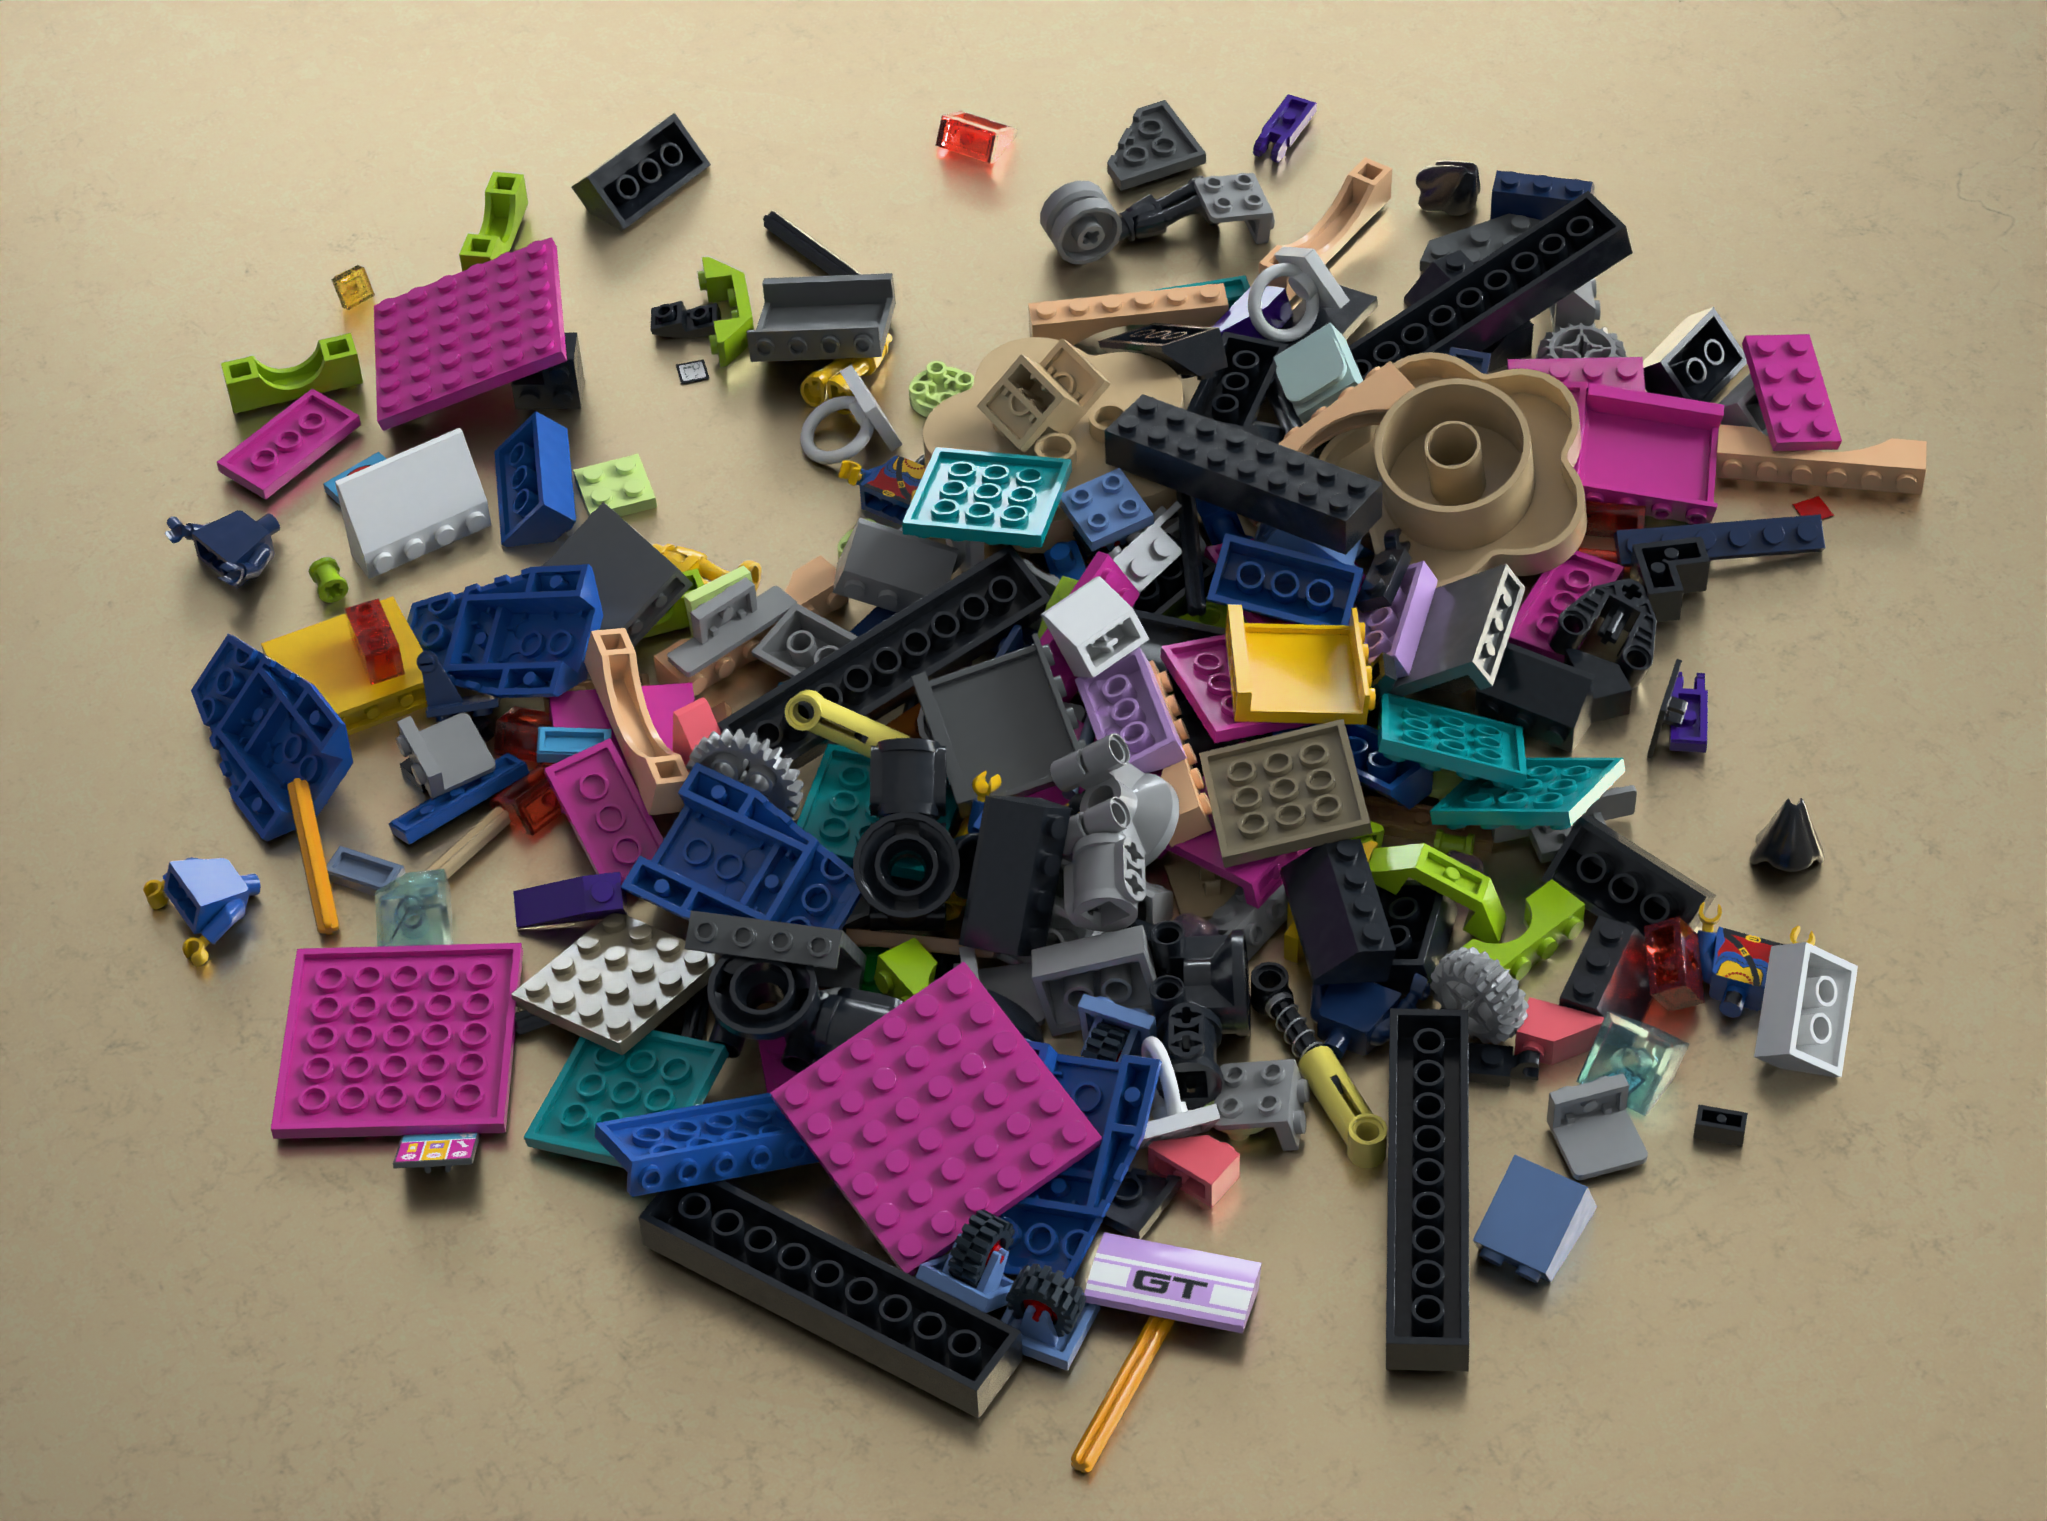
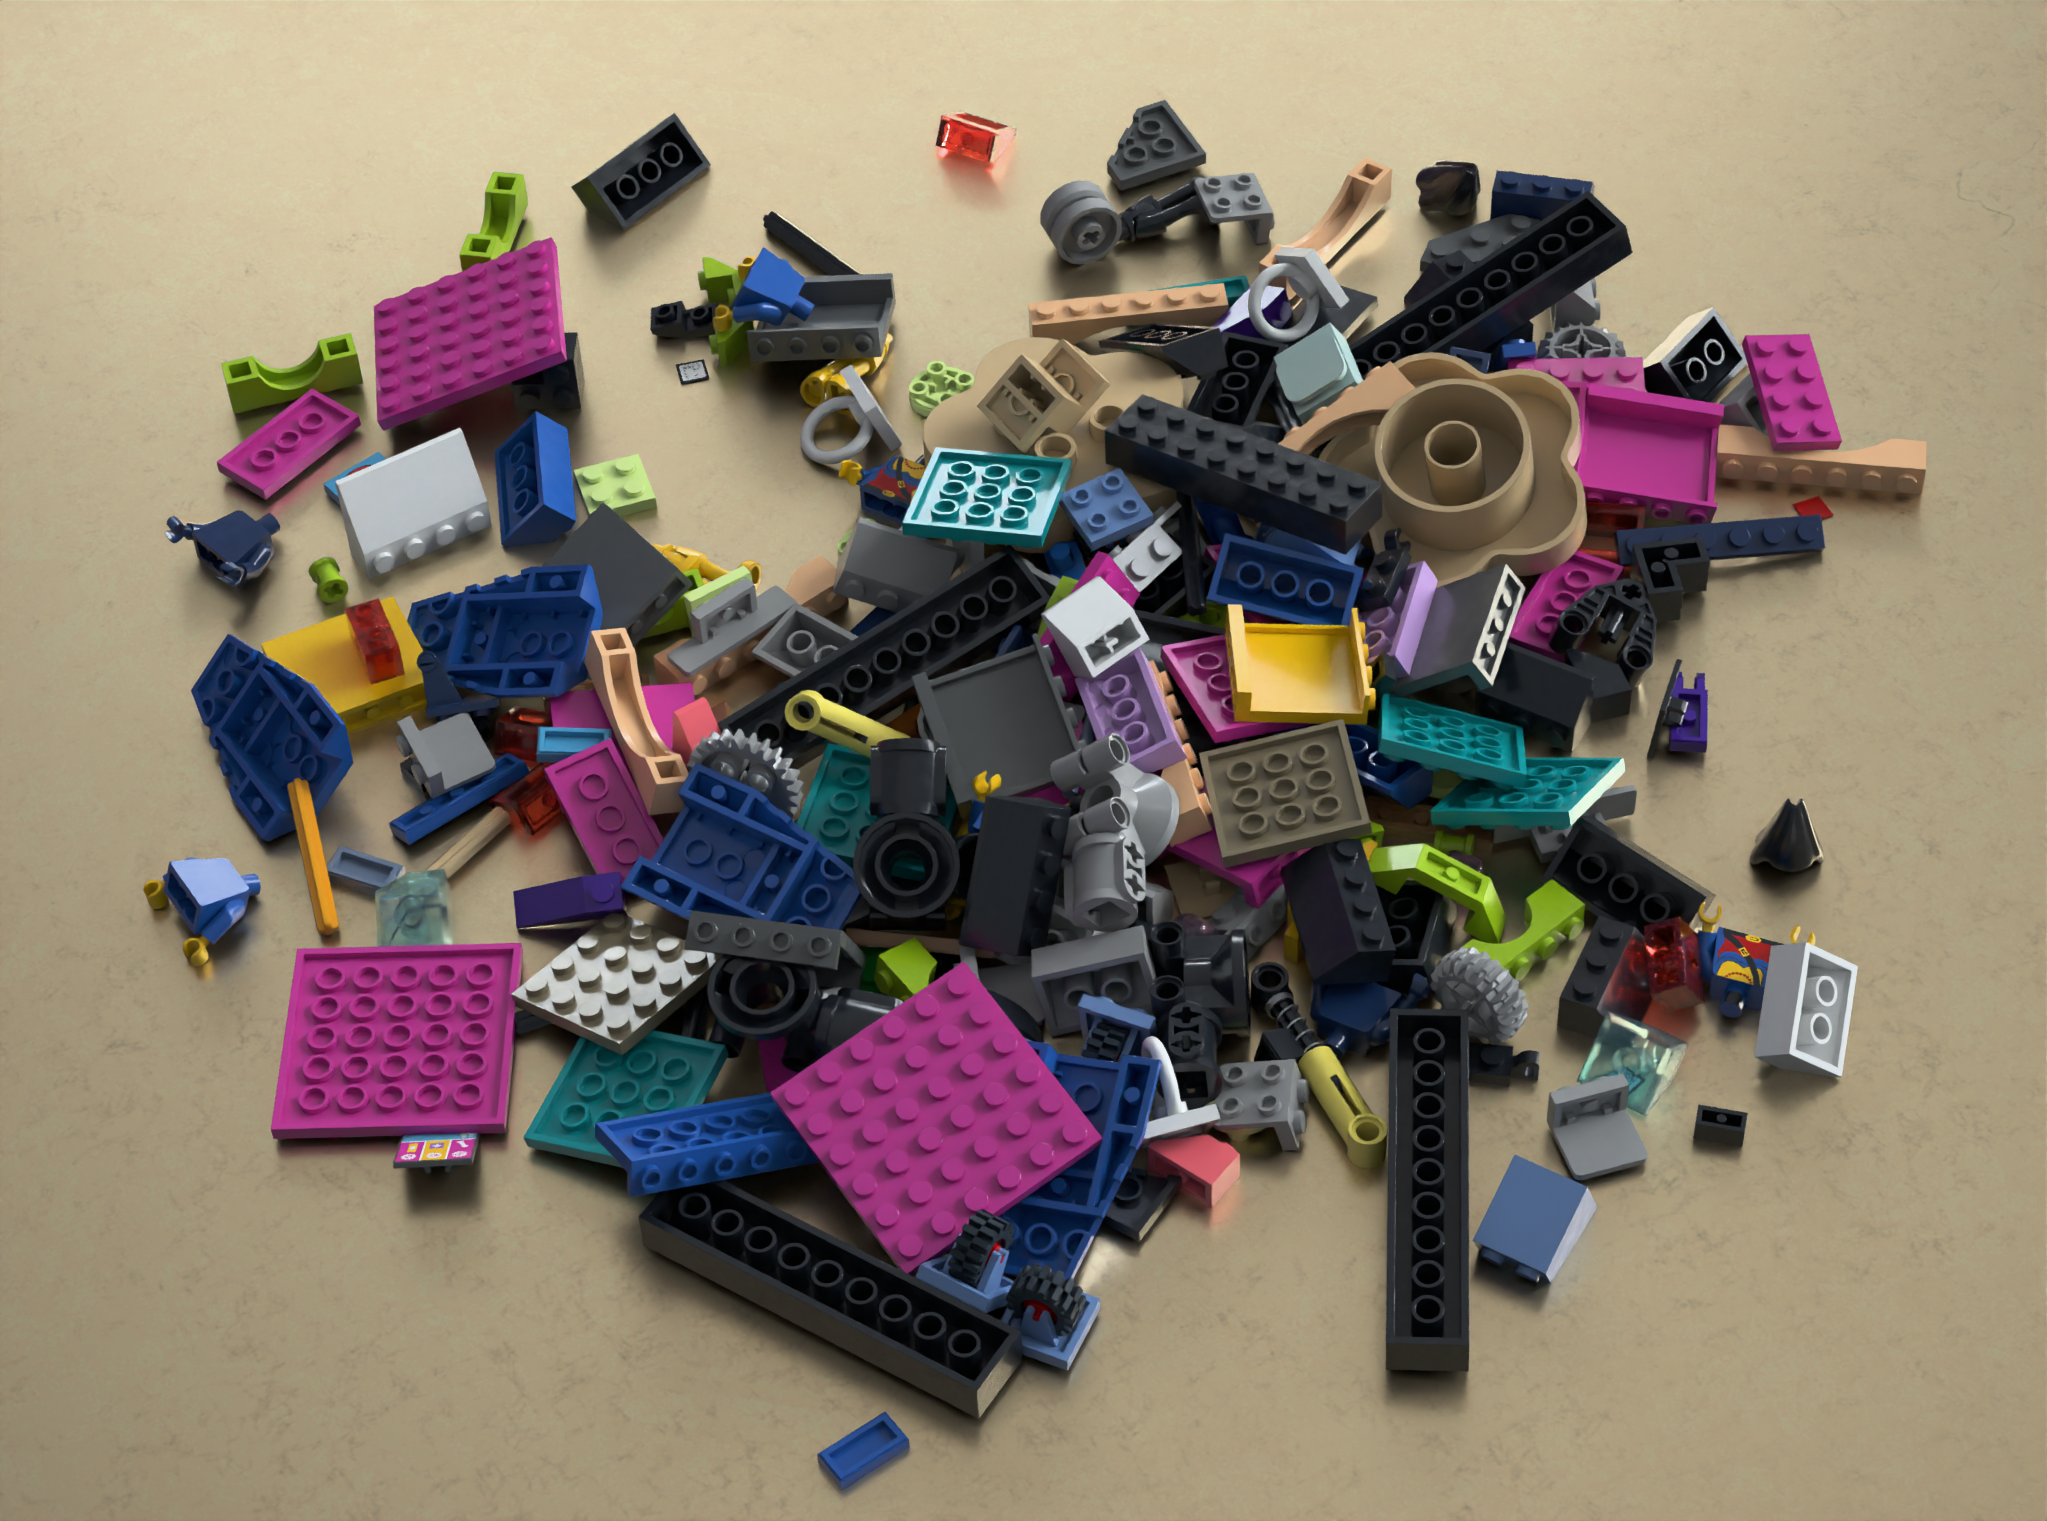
(353, 287): clear yellow tile -> none
(766, 294): none -> blue torso
(863, 1450): none -> blue tile
(1120, 1393): light orange axle -> none
(1173, 1282): lavender slope -> none
(1278, 1045): none -> black slope
(1284, 126): dark purple hinge -> none
(1514, 350): none -> blue plate
(1556, 1031): coral slope -> none

